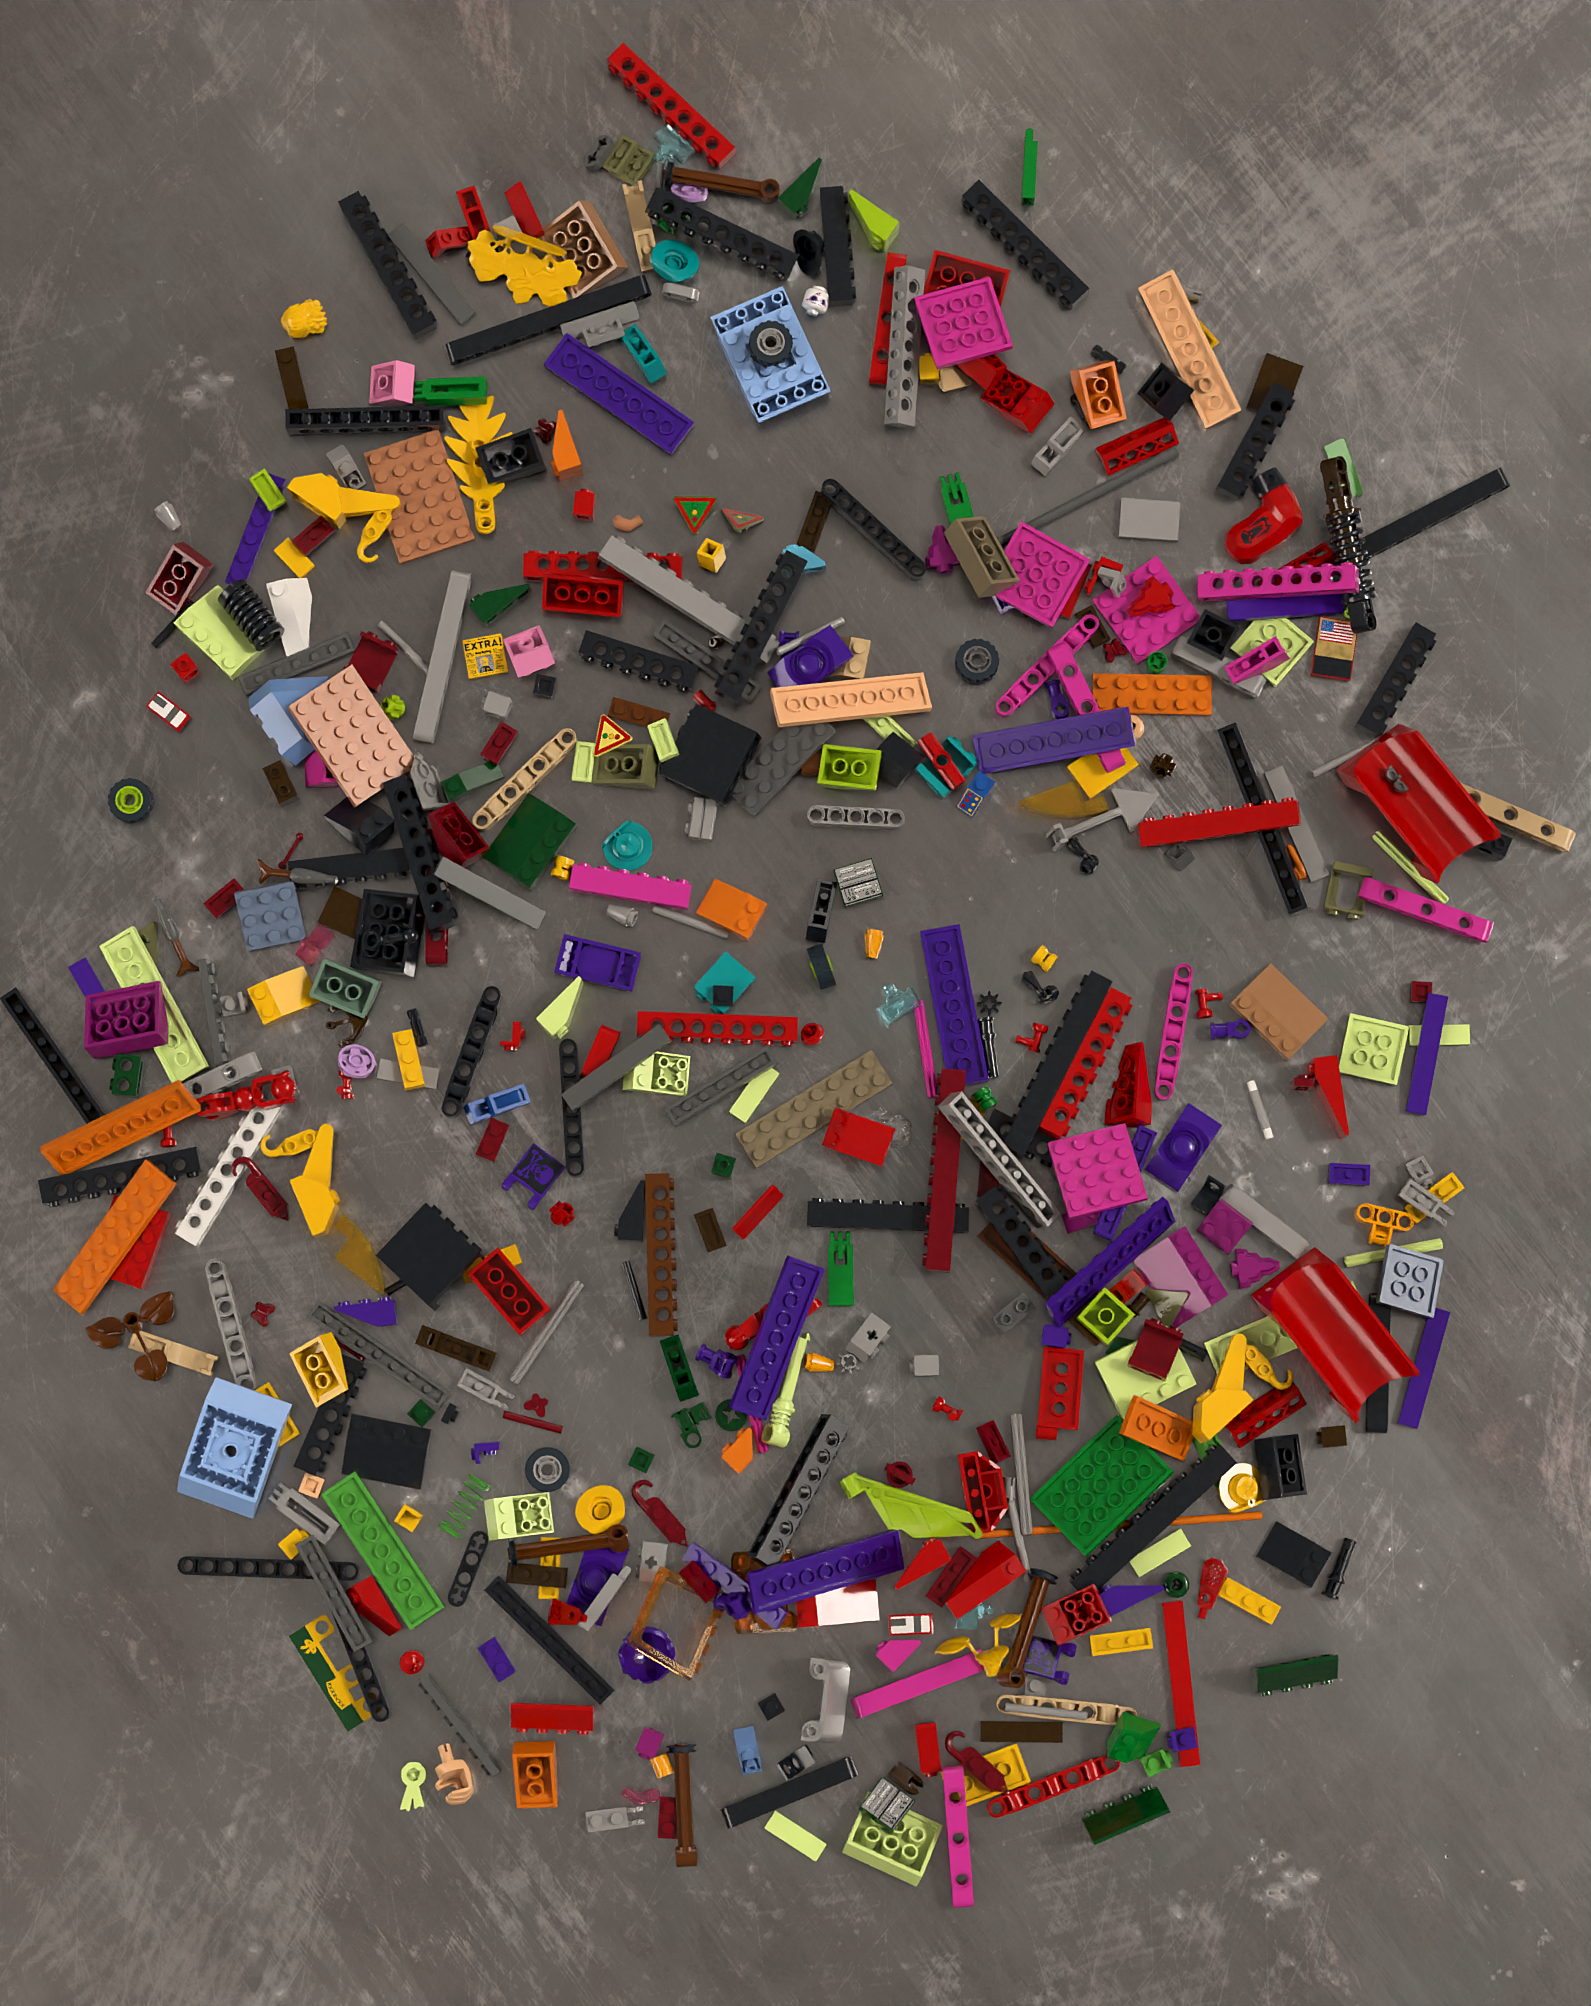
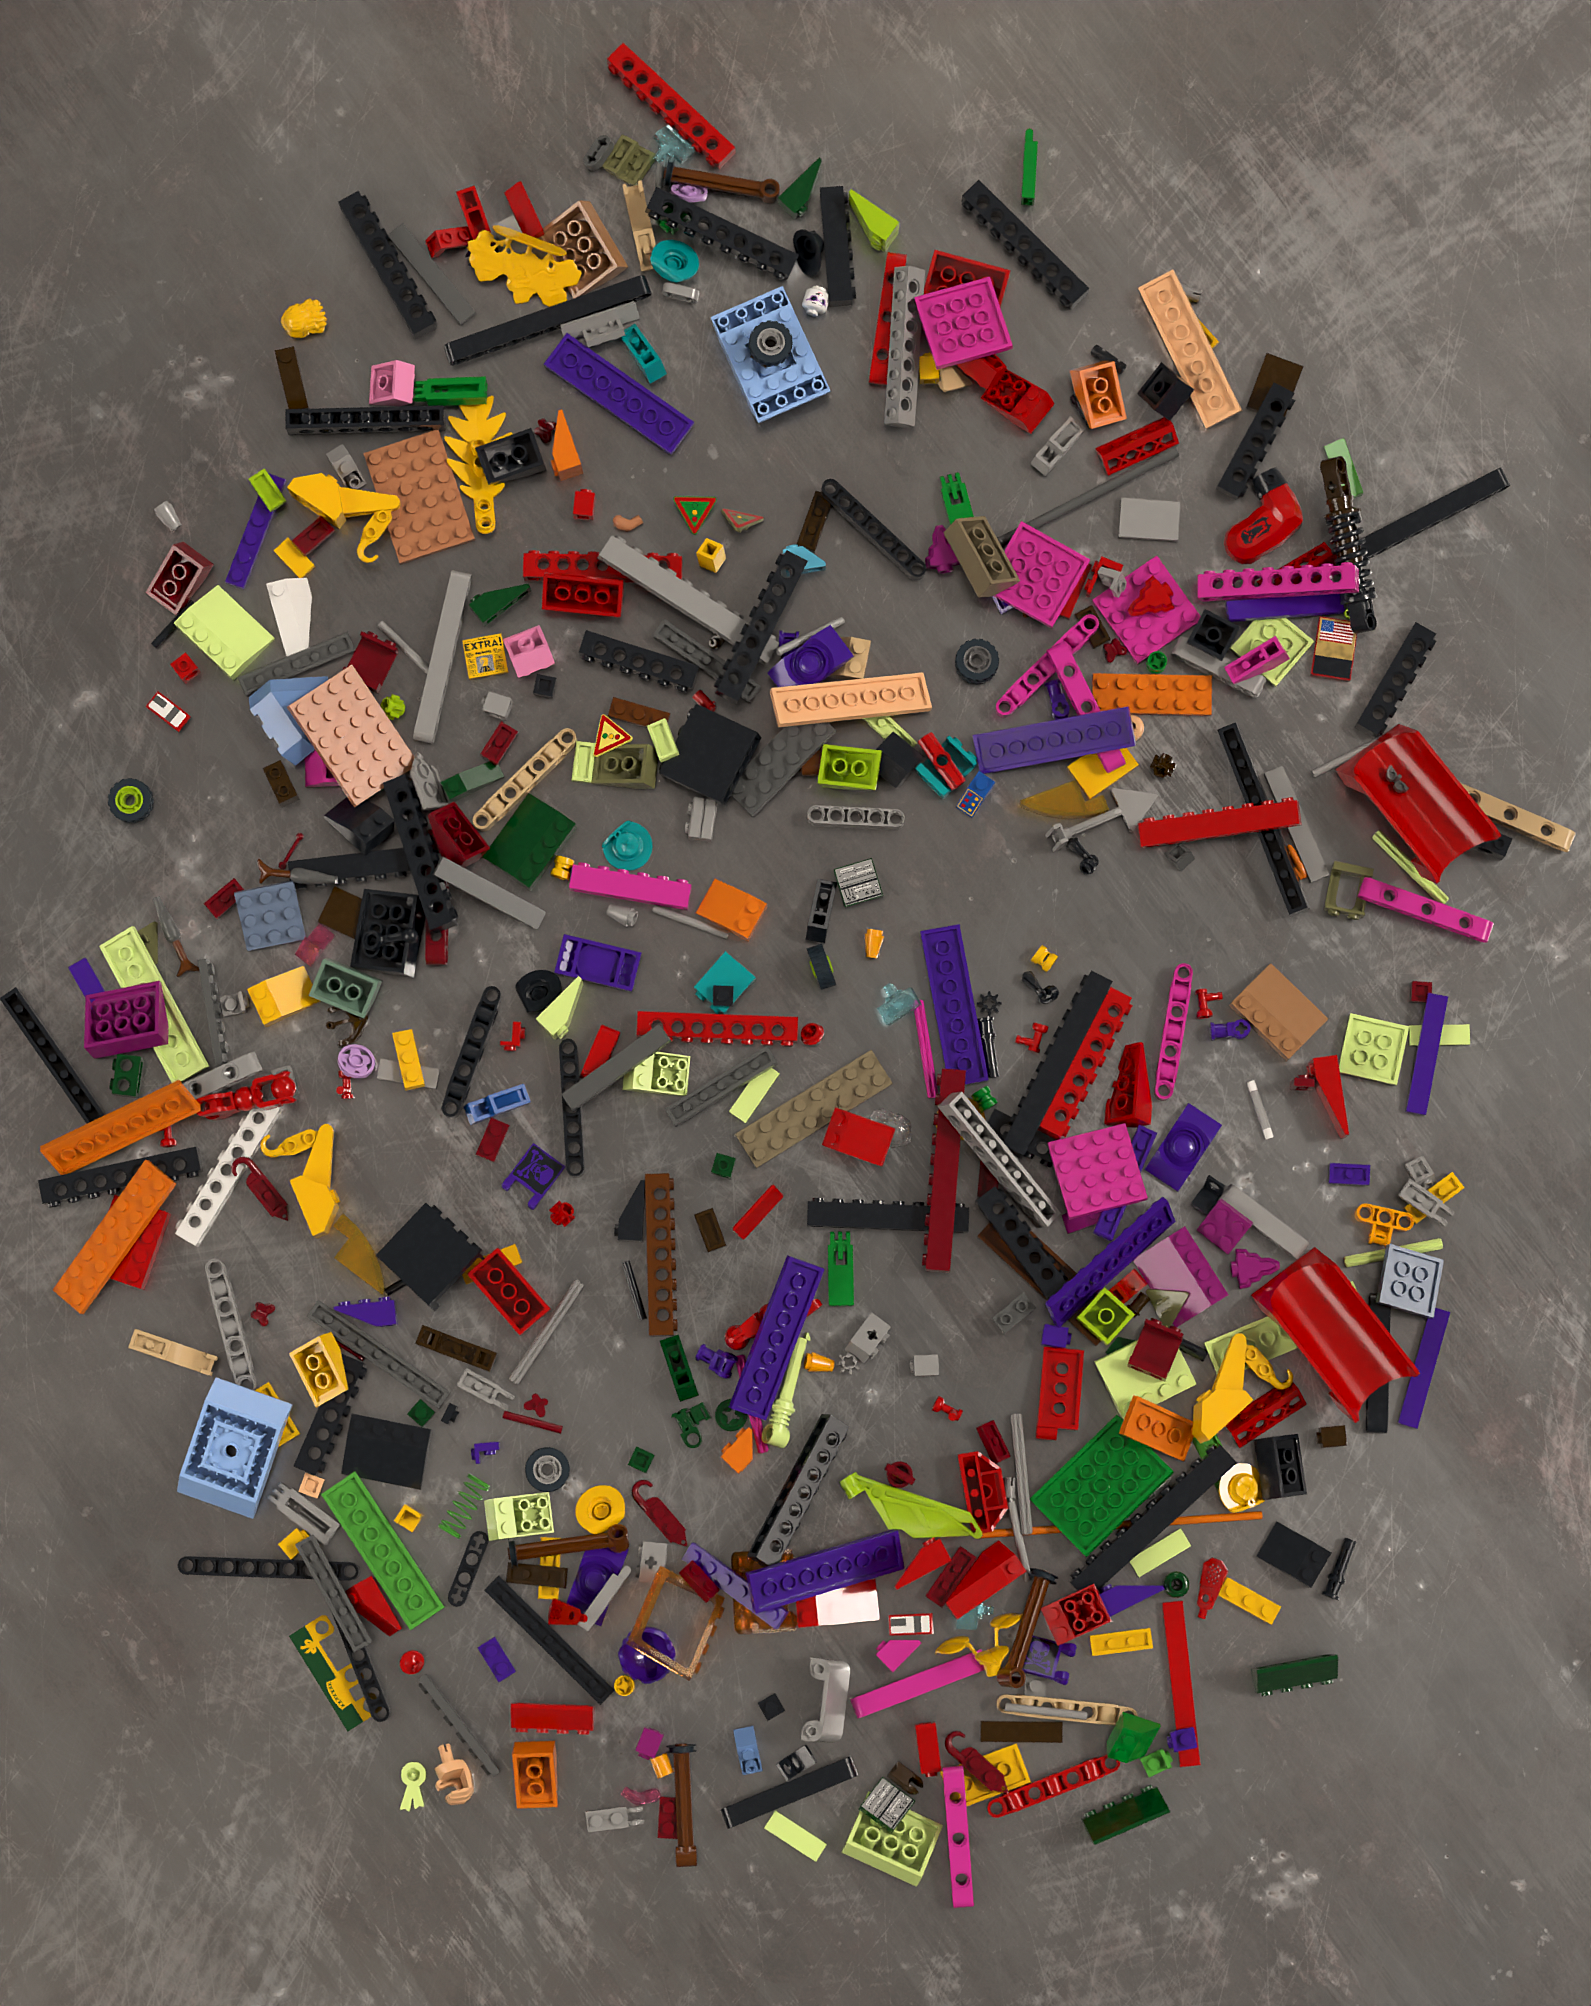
(108, 1330): reddish brown plant -> none
(250, 614): black piece -> none
(417, 1027): black axle -> none
(538, 990): none -> black hat
(624, 1685): none -> yellow wheel
(732, 1603): dark purple connector -> none

